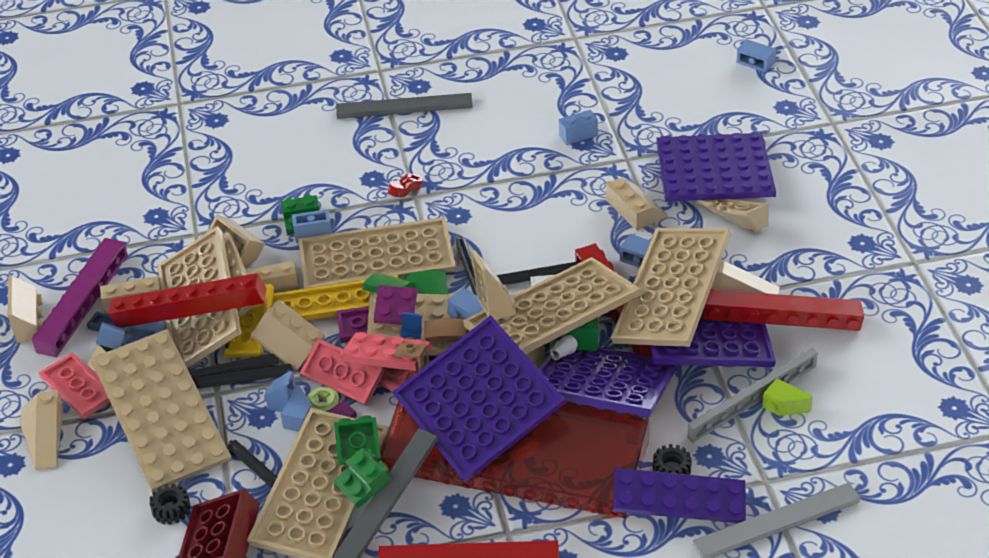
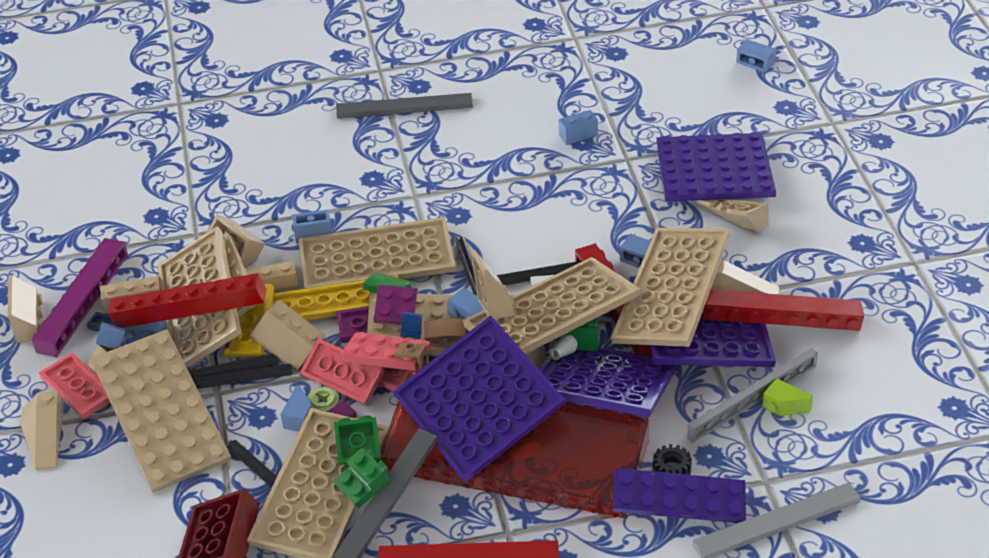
(167, 495): black tyre -> none
(280, 392): medium blue slope -> none
(296, 206): green plate -> none
(406, 184): red piece -> none
(429, 281): green slope -> none
(633, 203): tan slope -> none

